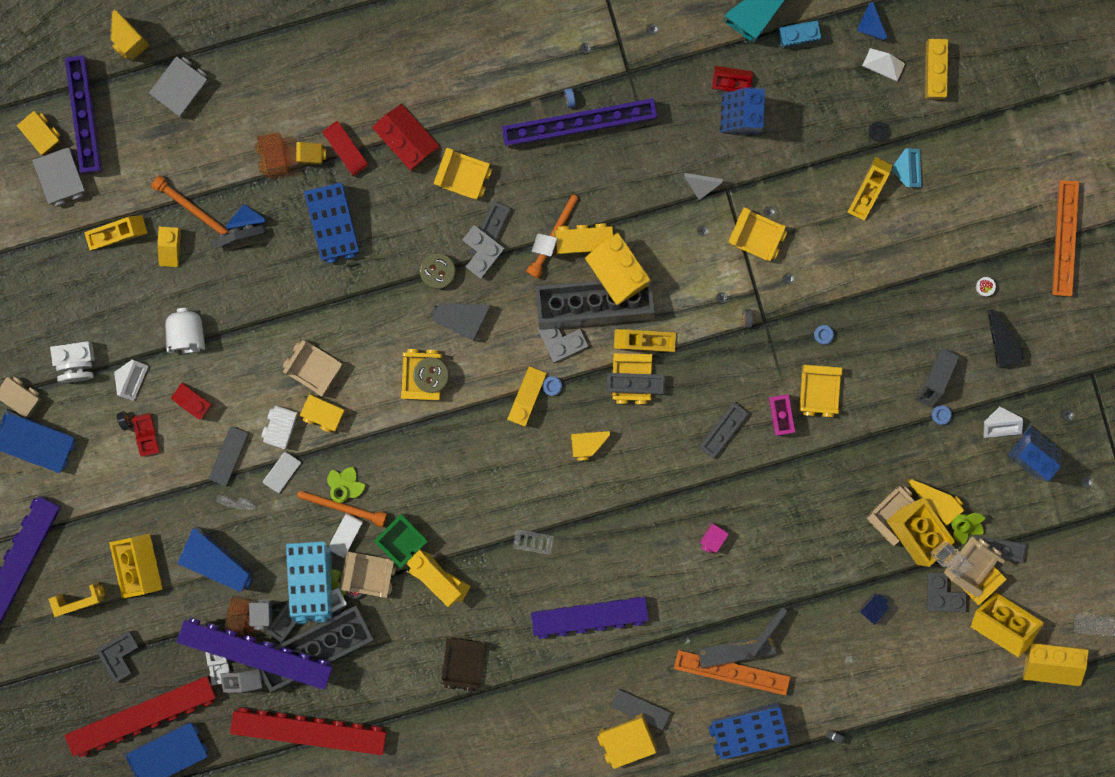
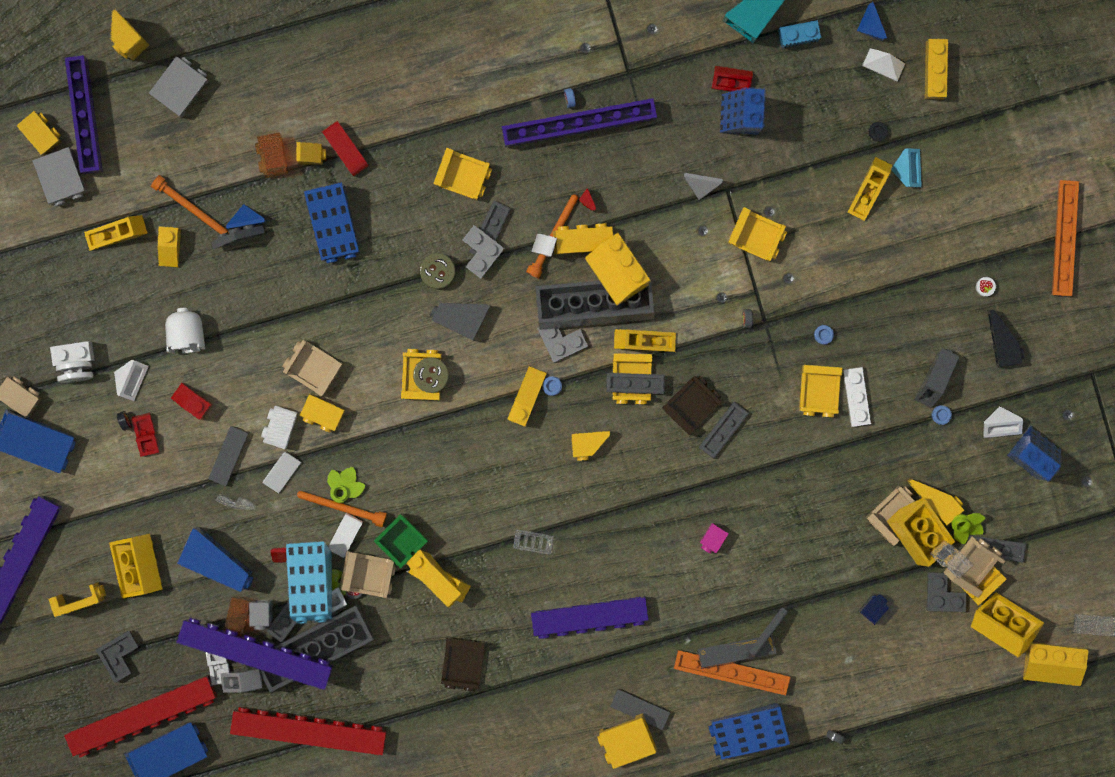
(278, 555): none -> red slope
(405, 137): red slope -> none
(587, 200): none -> red slope
(692, 404): none -> dark brown panel
(781, 414): dark pink brick -> none
(856, 397): none -> white plate

